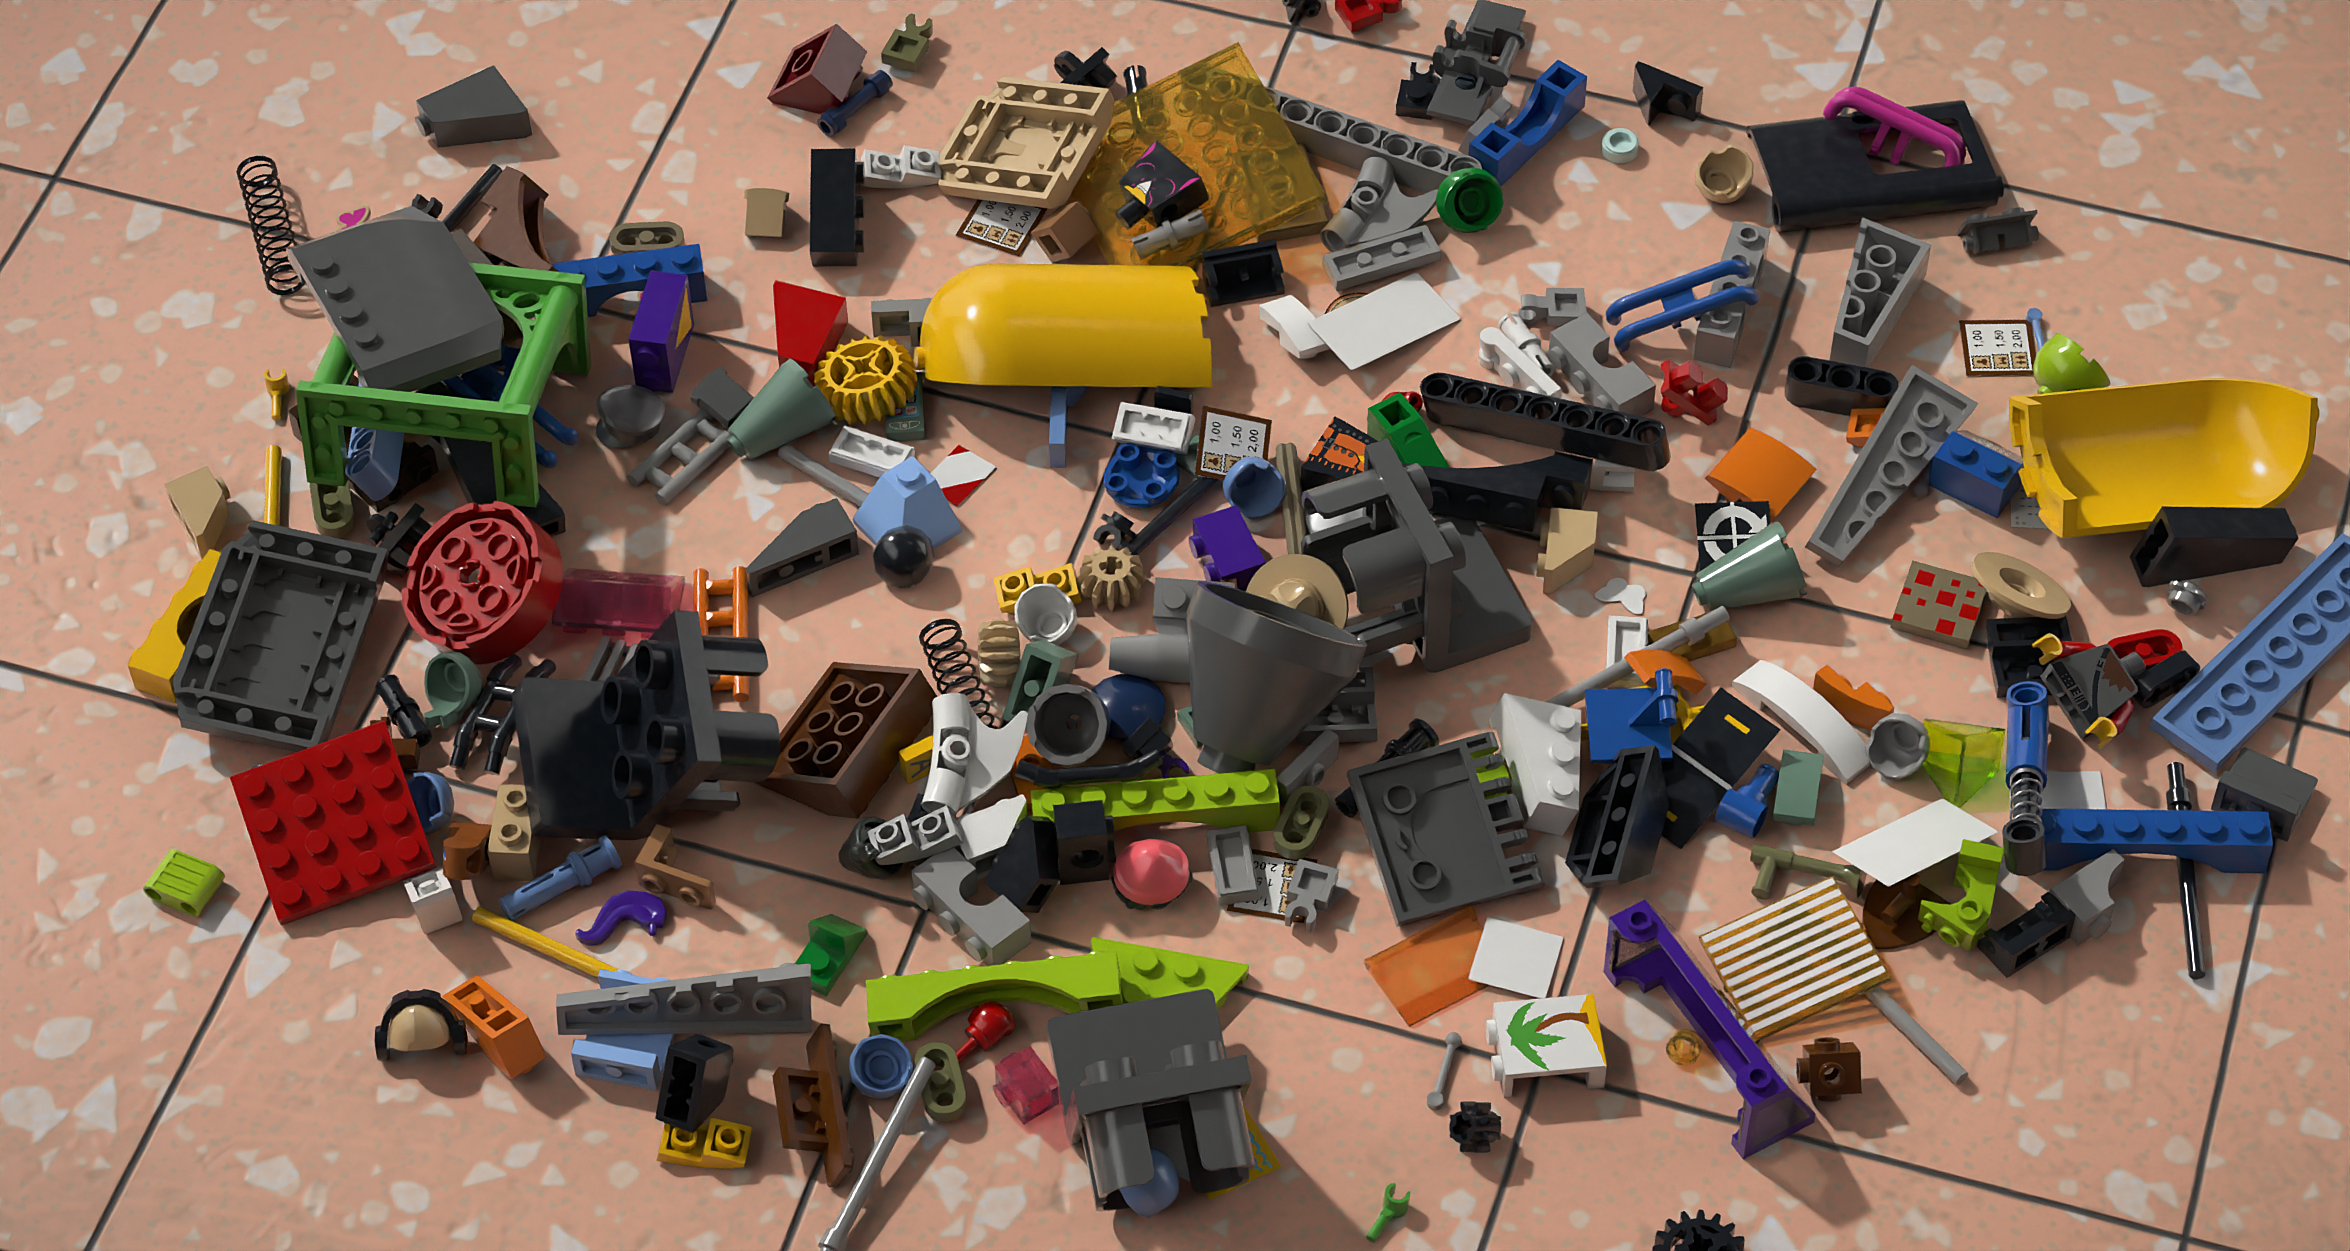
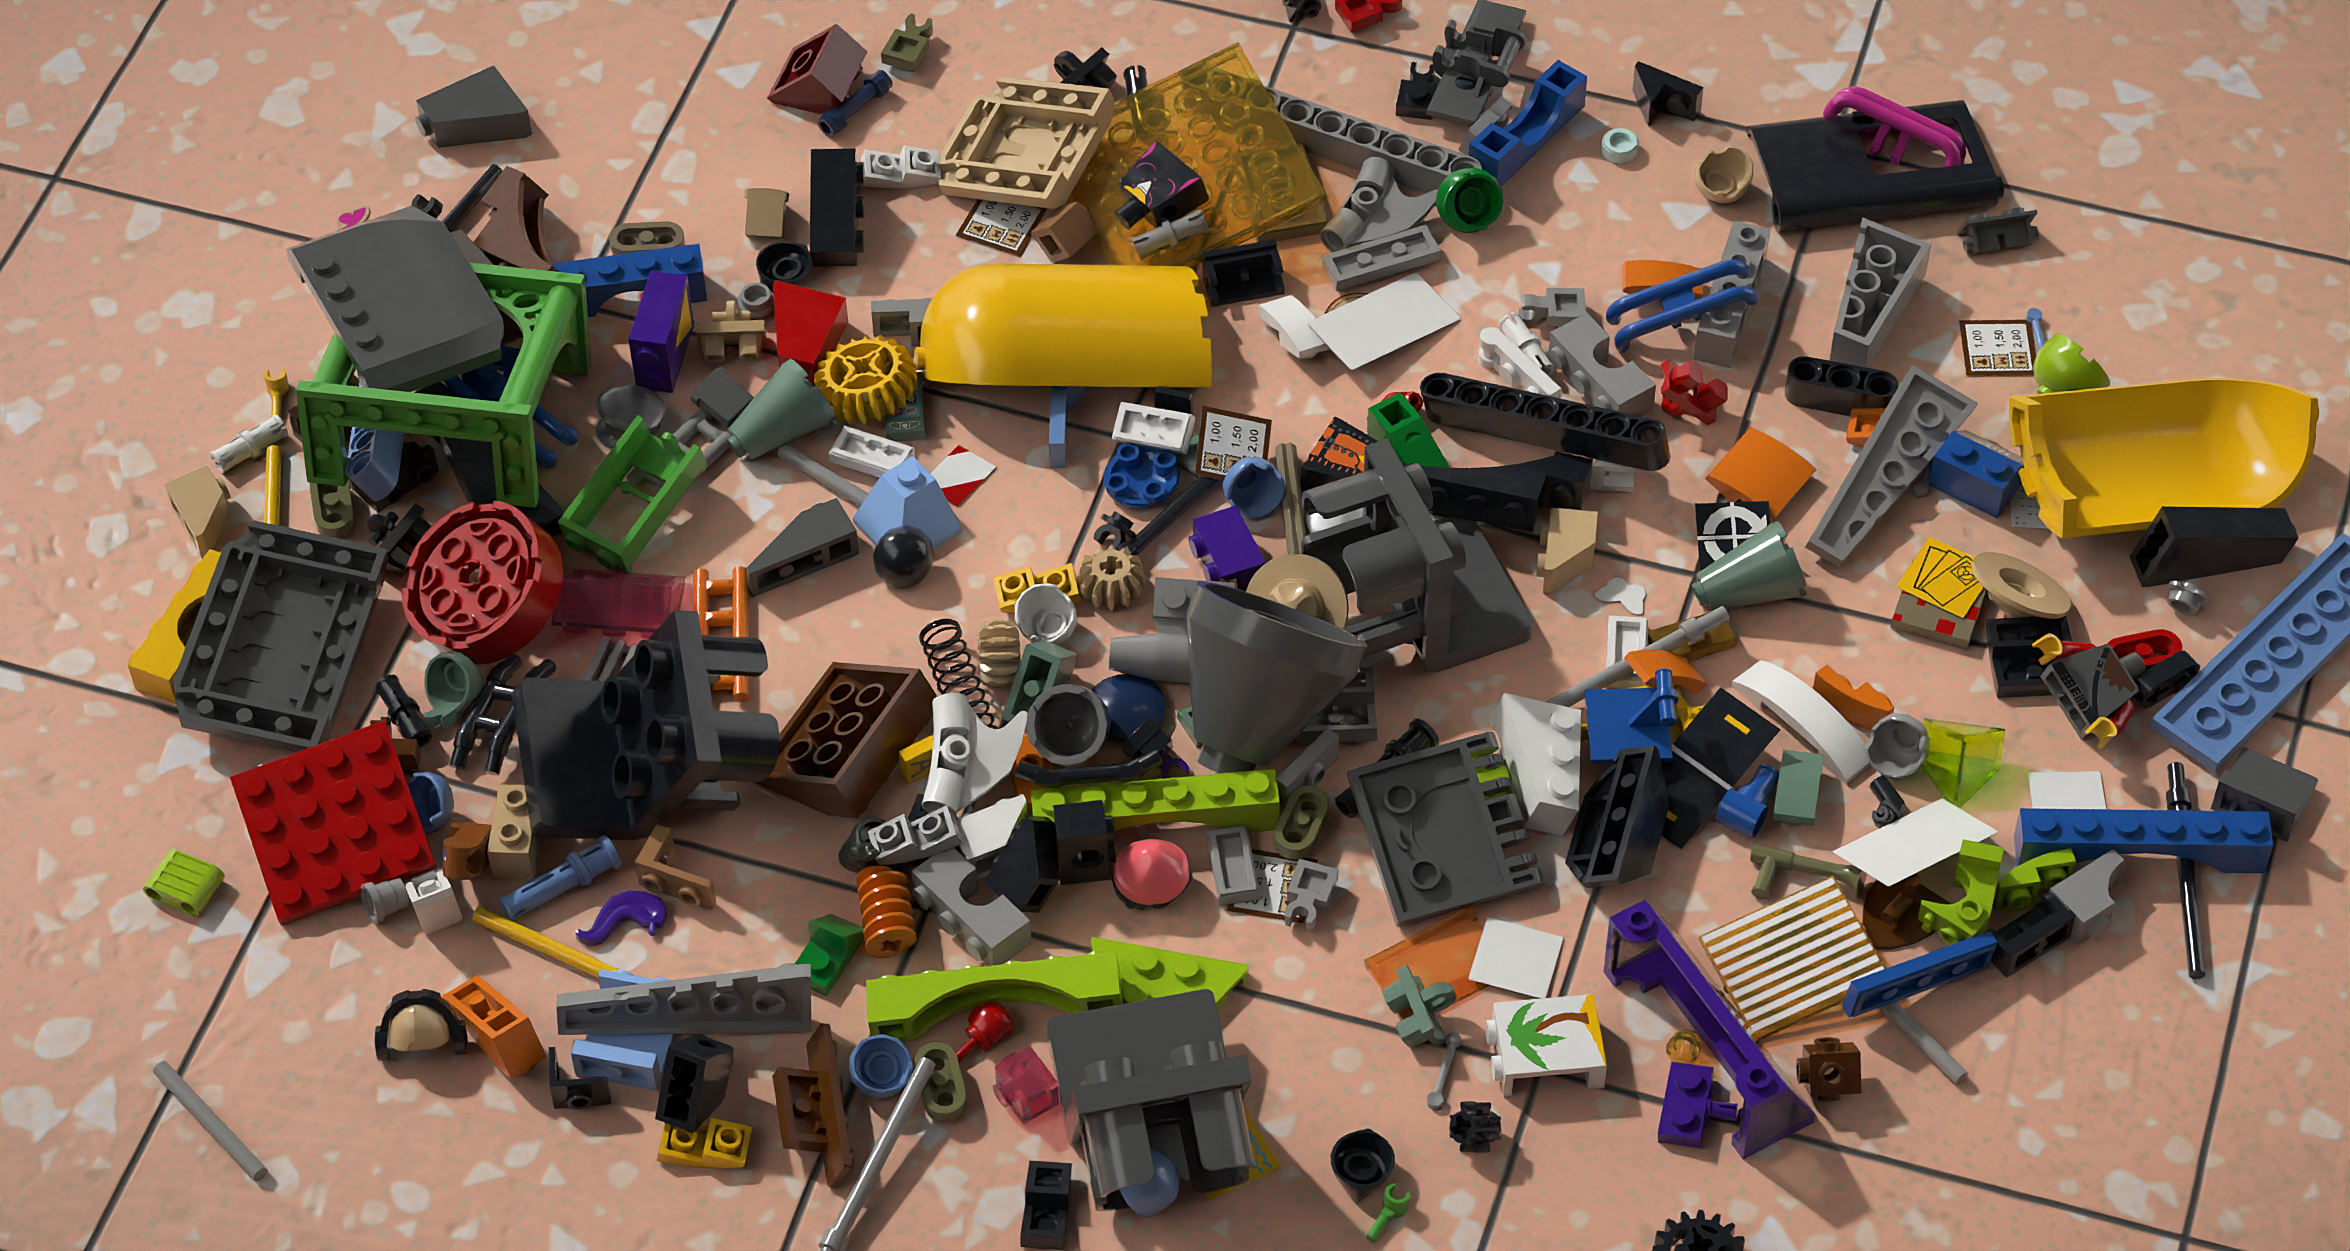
(210, 1121): none -> light grey bar
(249, 444): none -> white pin
(263, 184): black piece -> none
(384, 898): none -> light grey piece
(576, 1092): none -> black bracket
(656, 457): none -> bright green door
(731, 329): none -> tan hips
(756, 299): none -> light grey plate
(784, 262): none -> black hat
(885, 911): none -> orange piece
(1046, 1205): none -> black slope
(1362, 1162): none -> black hat
(1425, 1004): none -> sand green hips
(1648, 273): none -> orange slope
(1690, 1105): none -> dark purple plate
(1891, 804): none -> black arm
(1919, 974): none -> blue tile
(1942, 577): none -> yellow sticker
(2021, 885): none -> lime slope
(2026, 777): piece -> none

